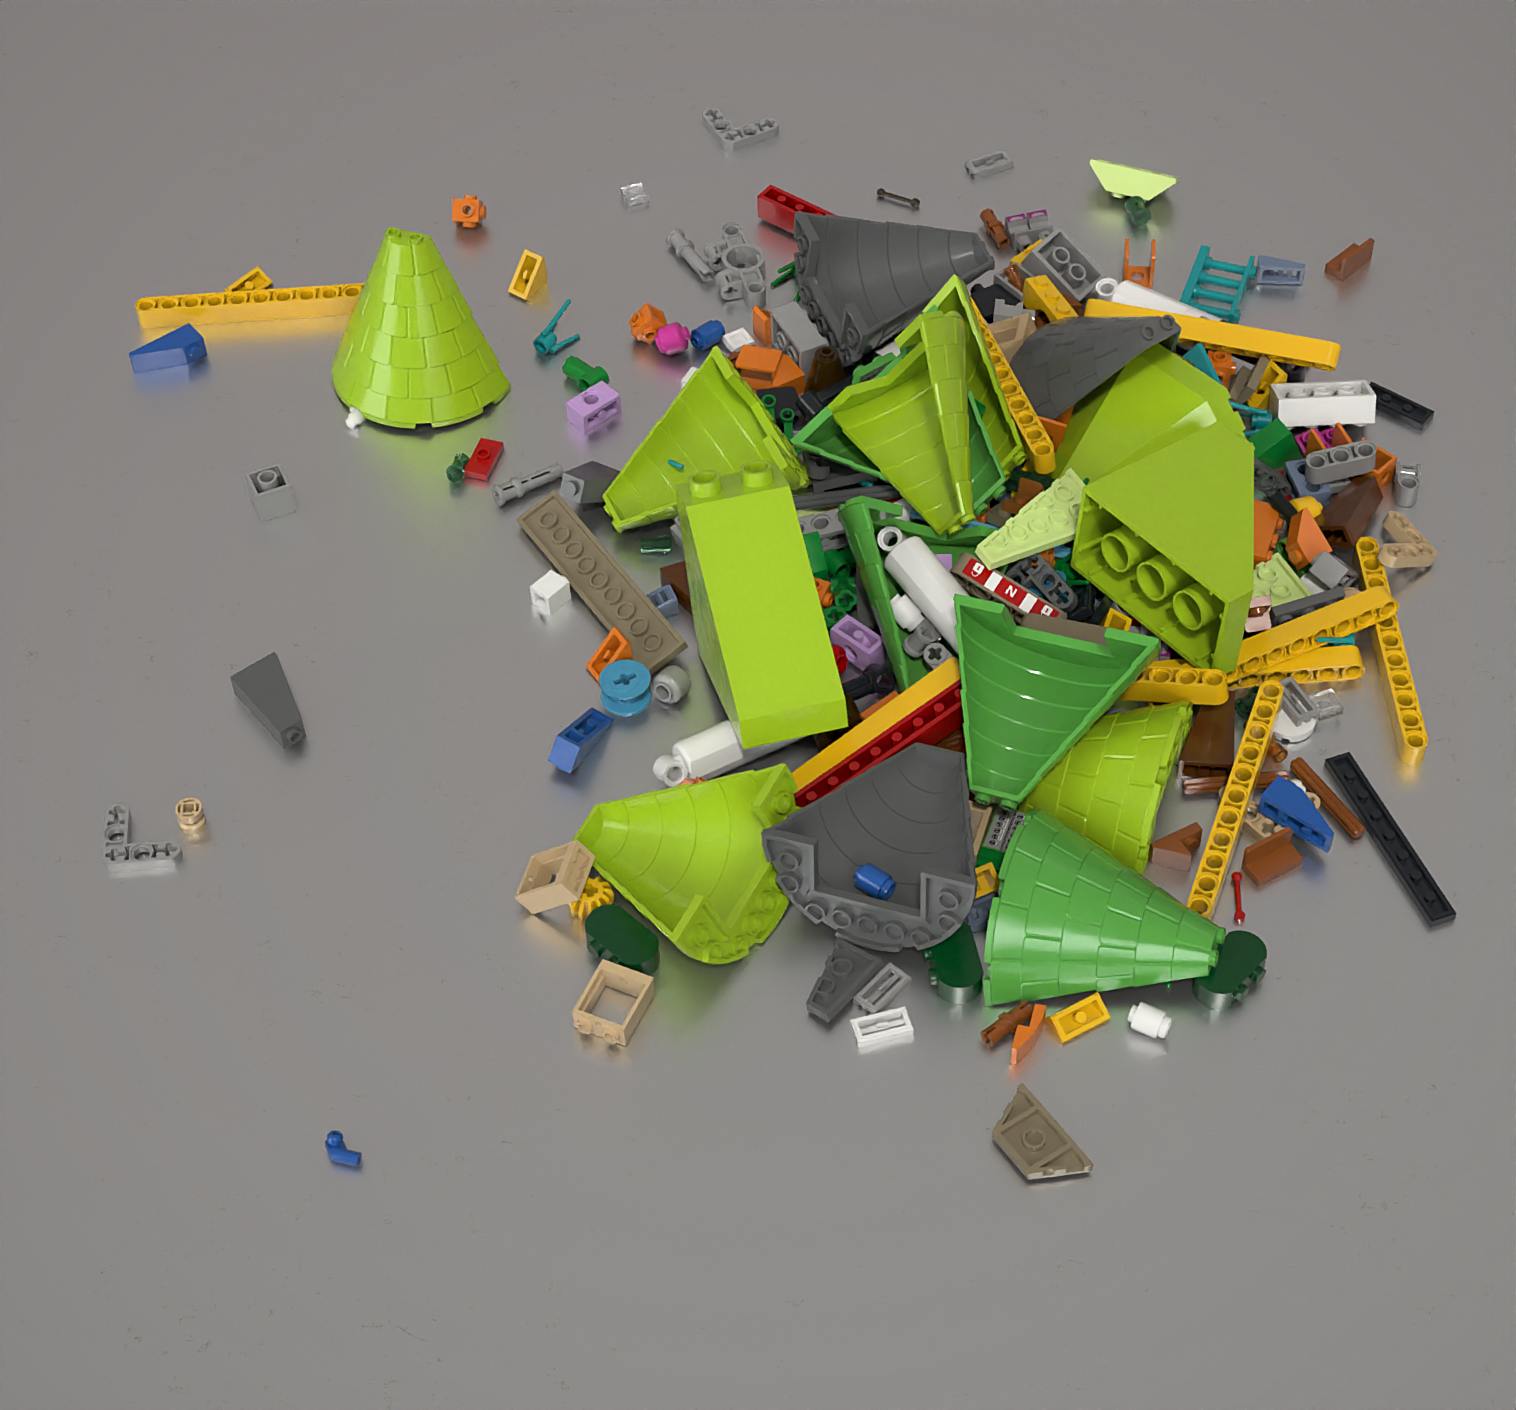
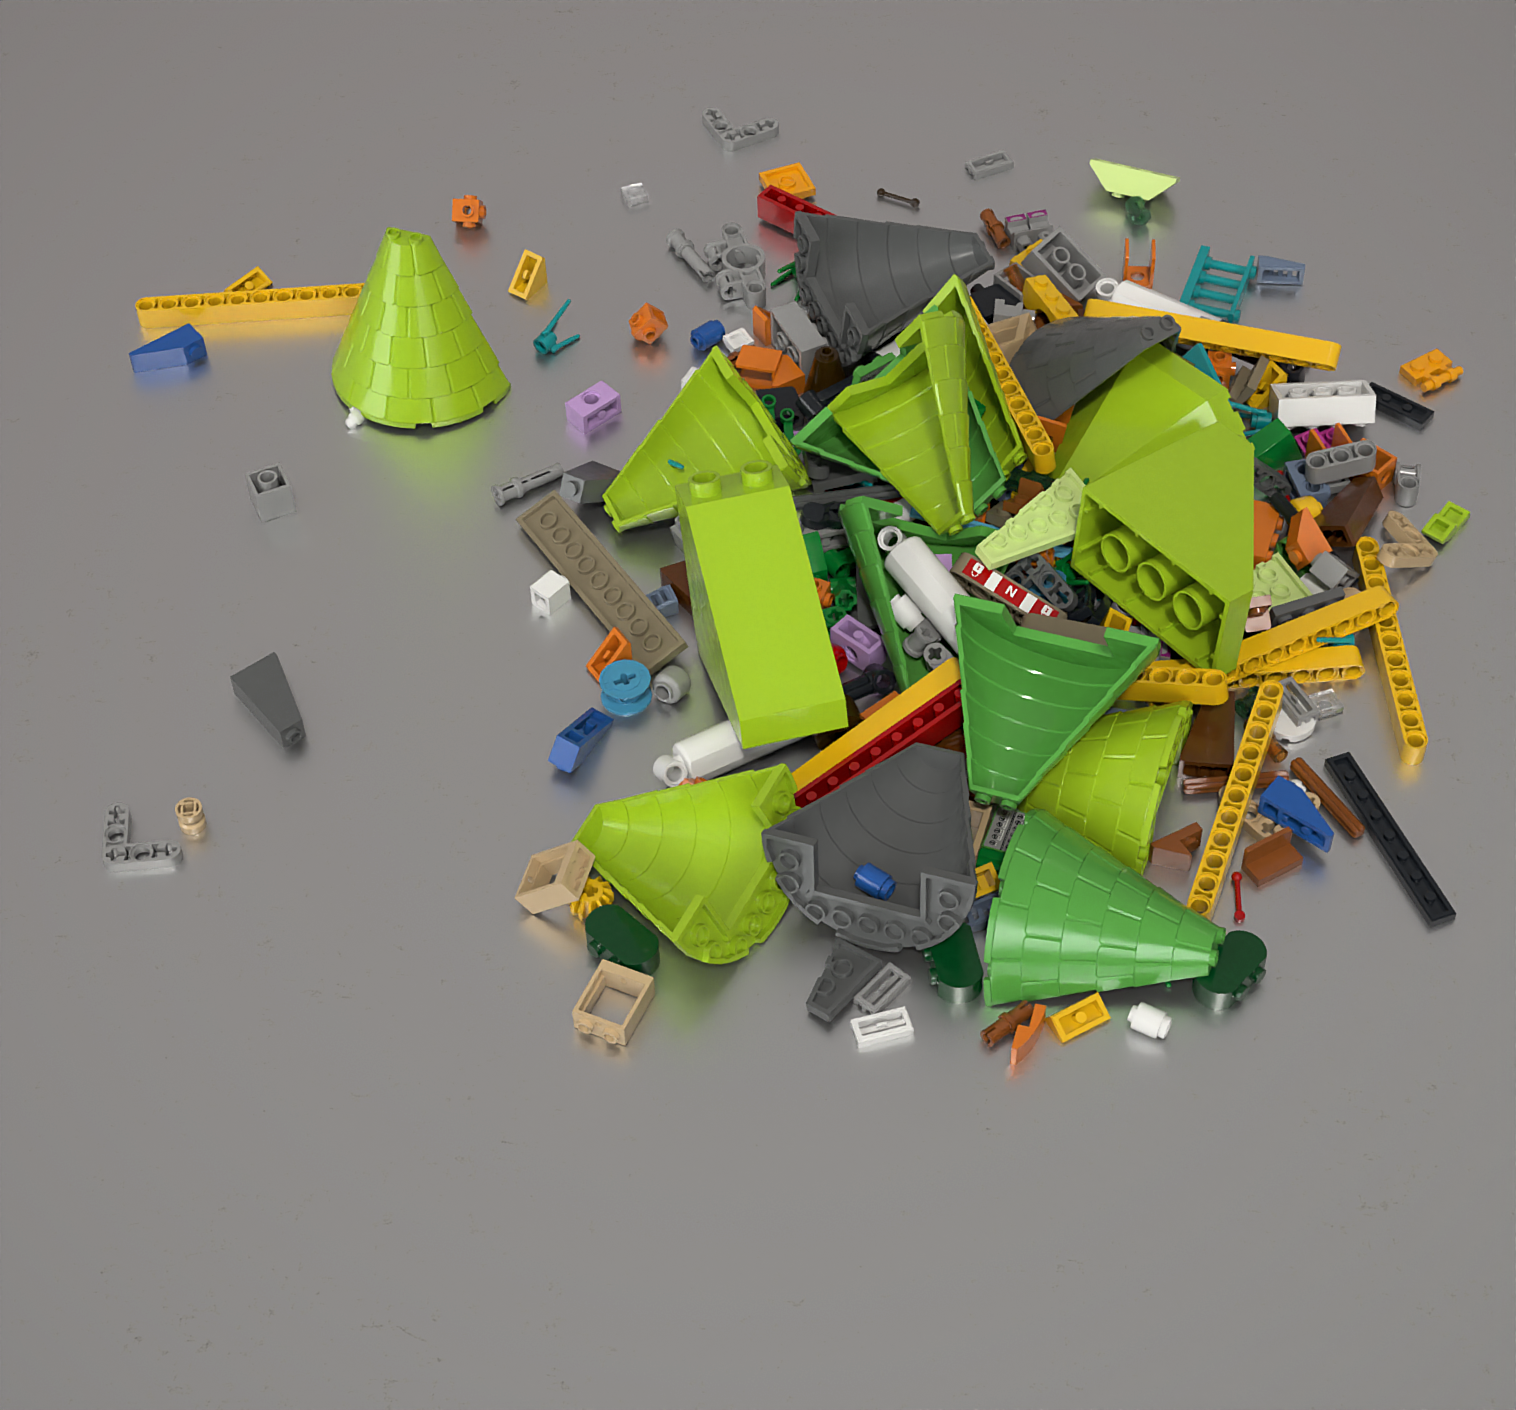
(338, 1152): blue arm -> none
(456, 471): clear green pin -> none
(483, 459): red plate -> none
(583, 373): green piece -> none
(658, 544): clear green pin -> none
(672, 338): dark pink head -> none
(790, 179): none -> light orange plate
(820, 516): none -> black piece
(1036, 1140): dark tan wing -> none
(1350, 260): dark orange panel -> none
(1427, 367): none -> light orange plate
(1446, 523): none -> lime slope

